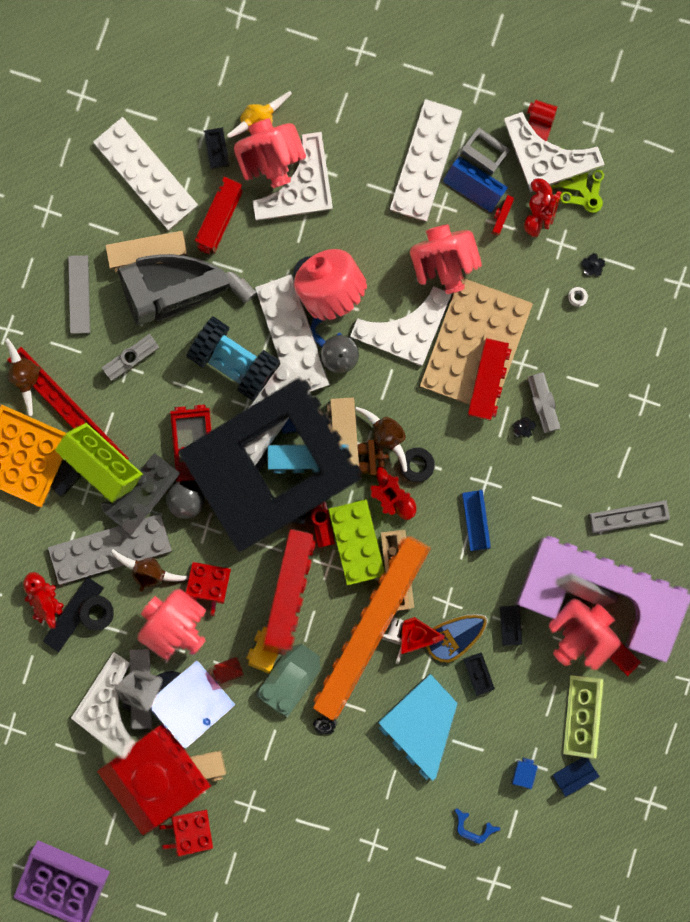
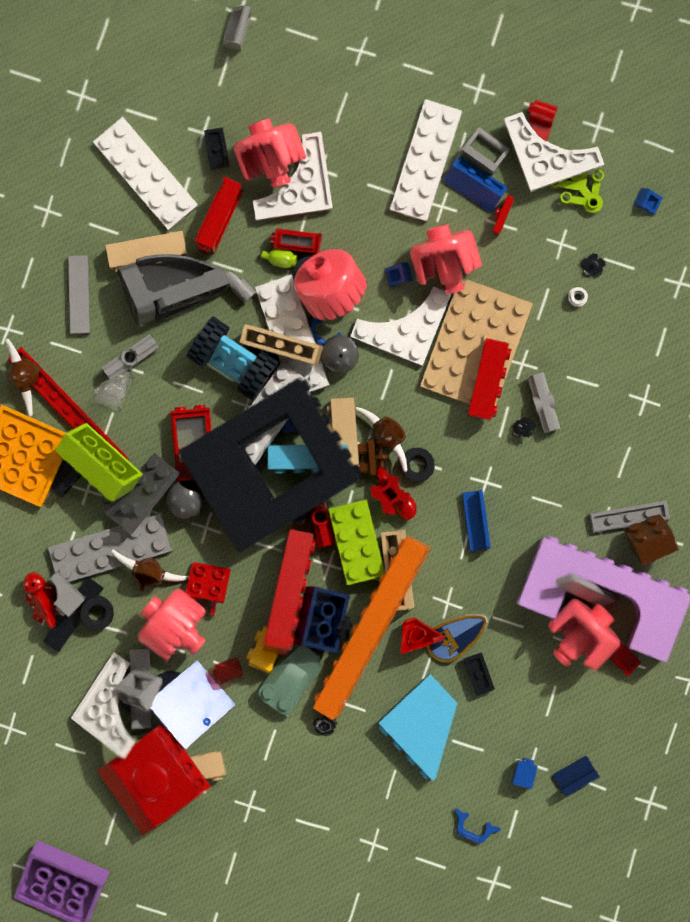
(68, 596): none -> light grey arch
(114, 391): none -> clear slope
(190, 832): red plate -> none
(237, 27): none -> light grey tile
(256, 113): yellow helmet -> none
(280, 258): none -> lime plant
(281, 344): none -> tan brick
(297, 241): none -> red window
(320, 619): none -> dark blue brick
(344, 628): none -> black plant
(393, 635): white bracket -> none
(399, 274): none -> blue slope
(510, 625): black plate -> none
(543, 207): red animal -> none
(583, 716): yellowish green slope -> none
(648, 200): none -> blue slope
(651, 539): none -> reddish brown brick

